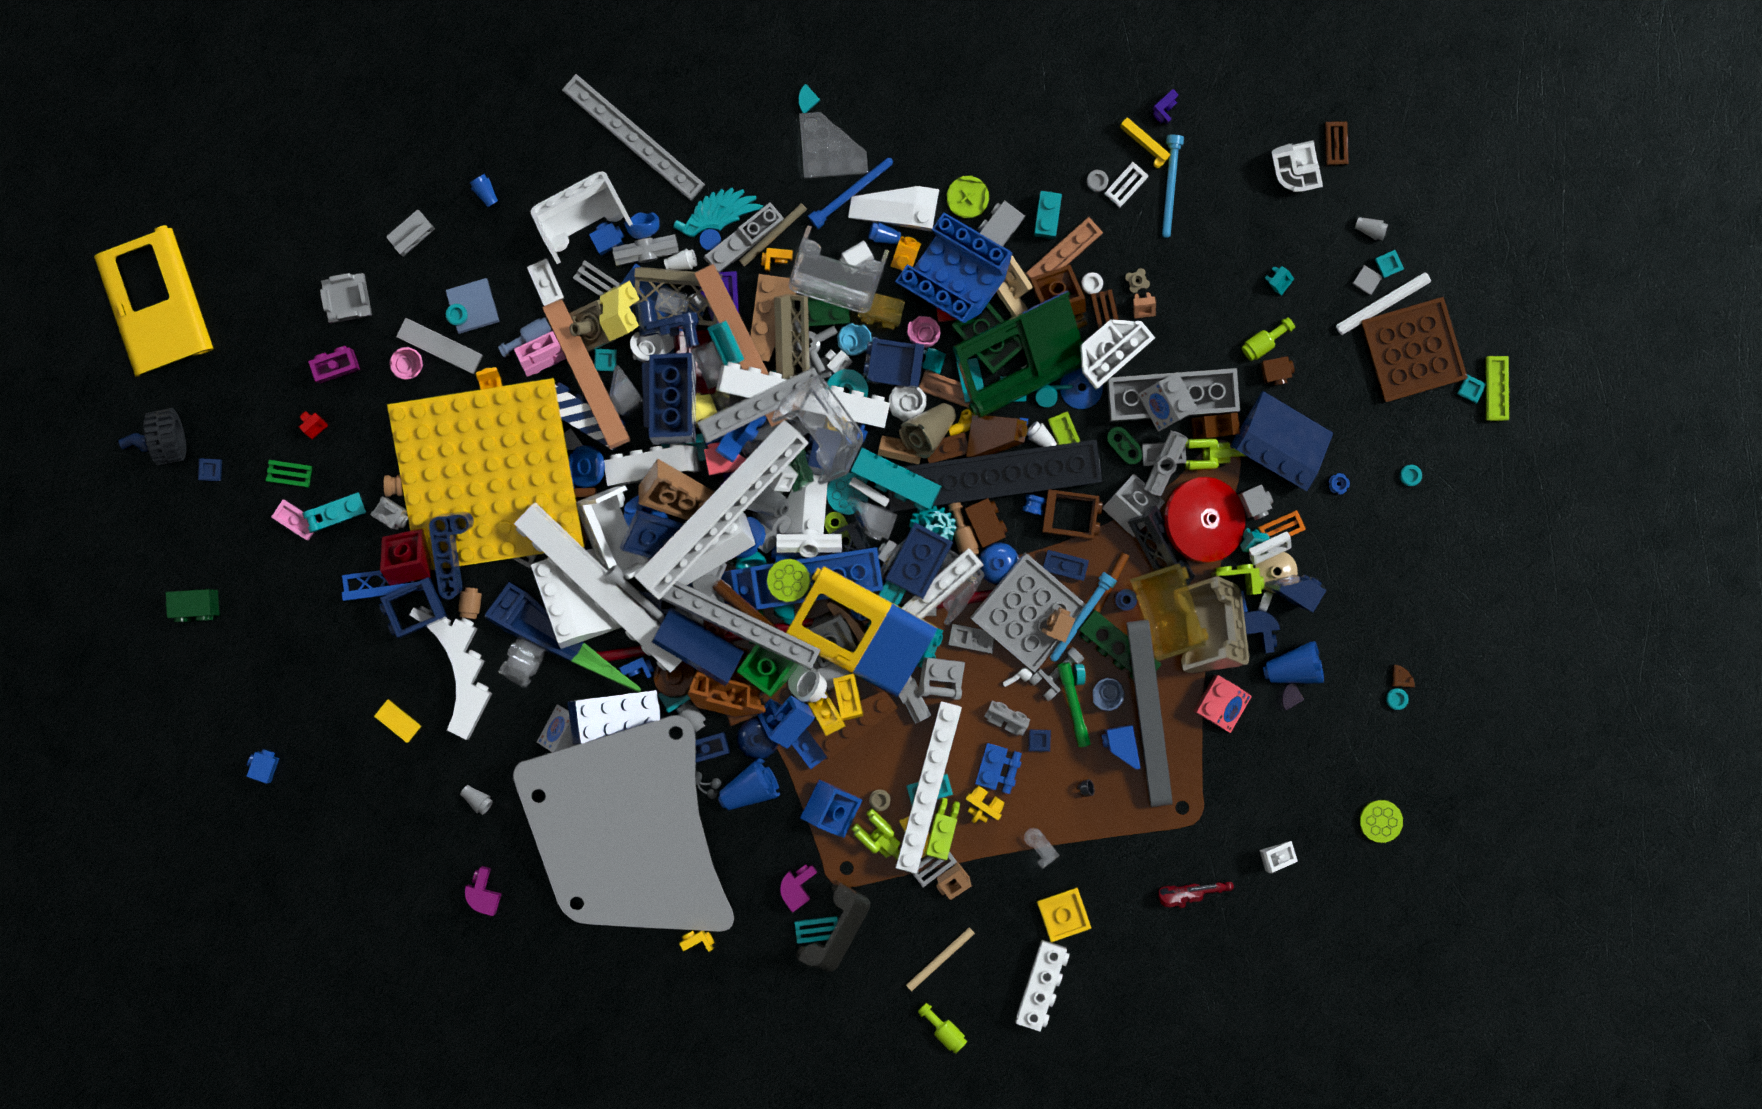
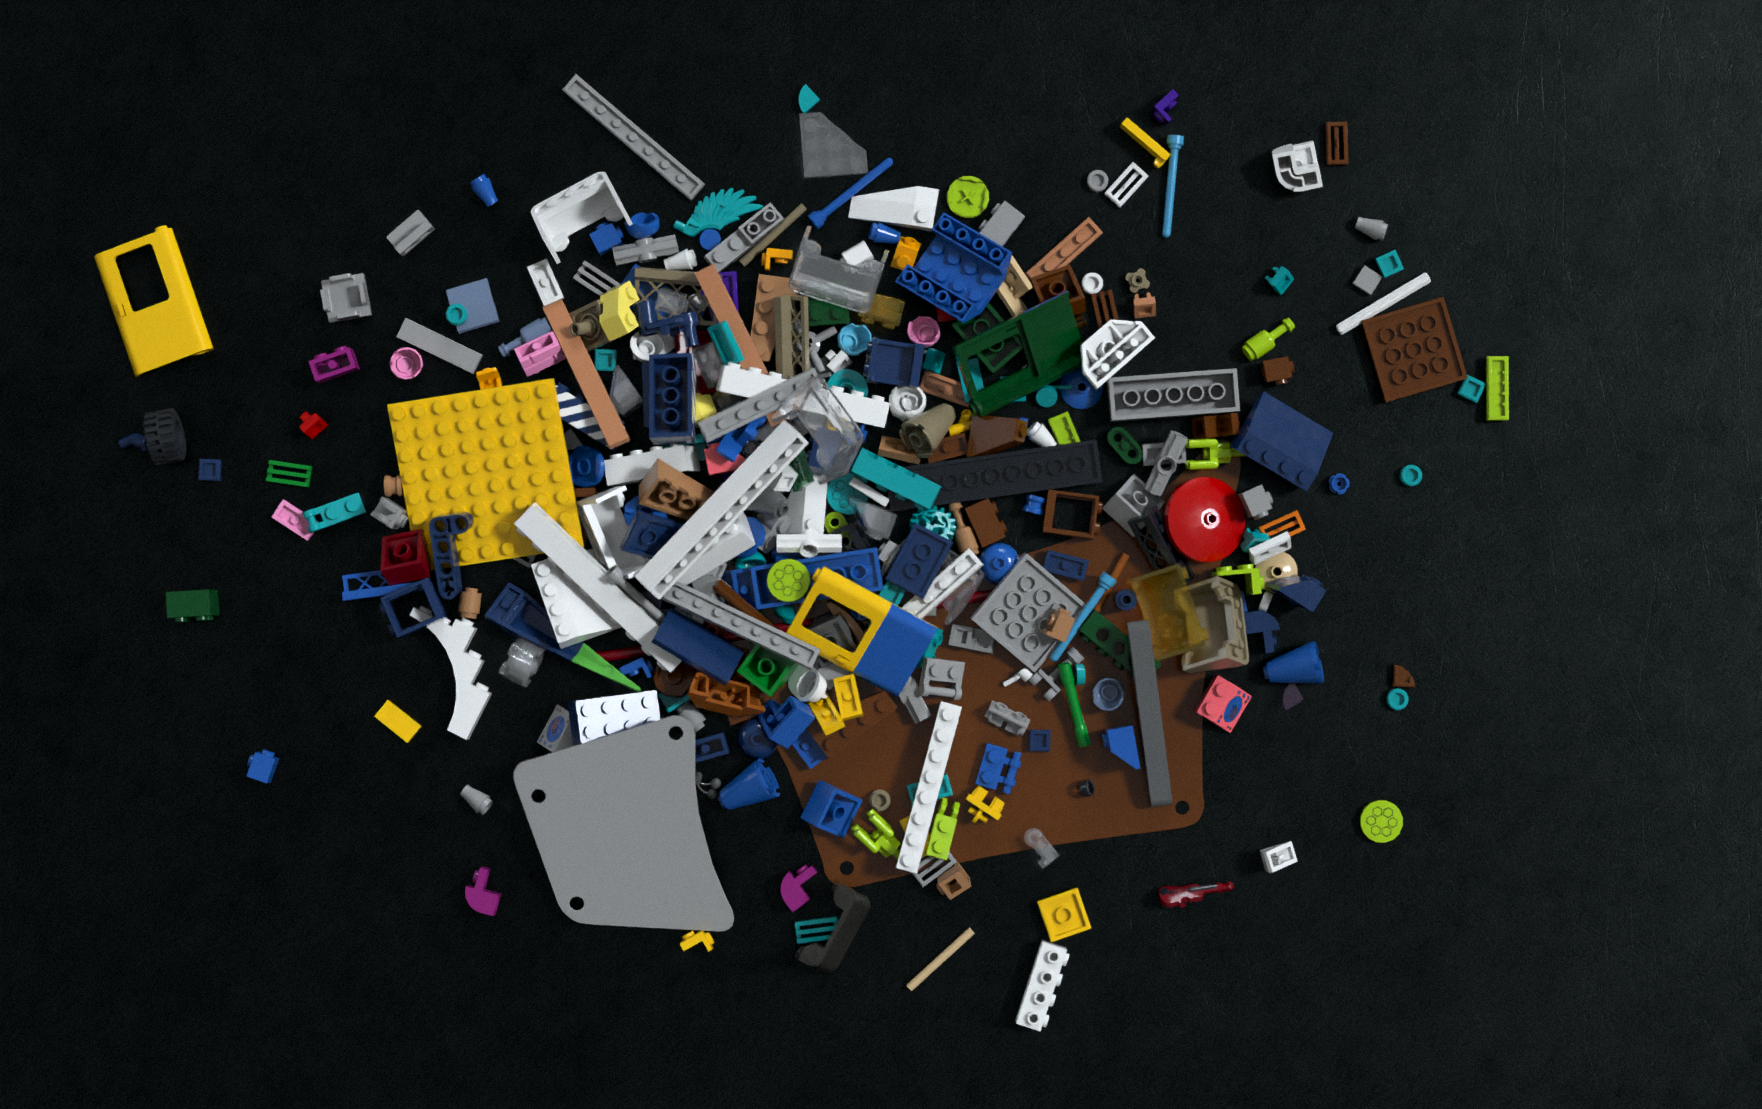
(945, 1031): lime piece -> none
(1047, 215): teal brick -> none
(1167, 401): light grey slope -> none

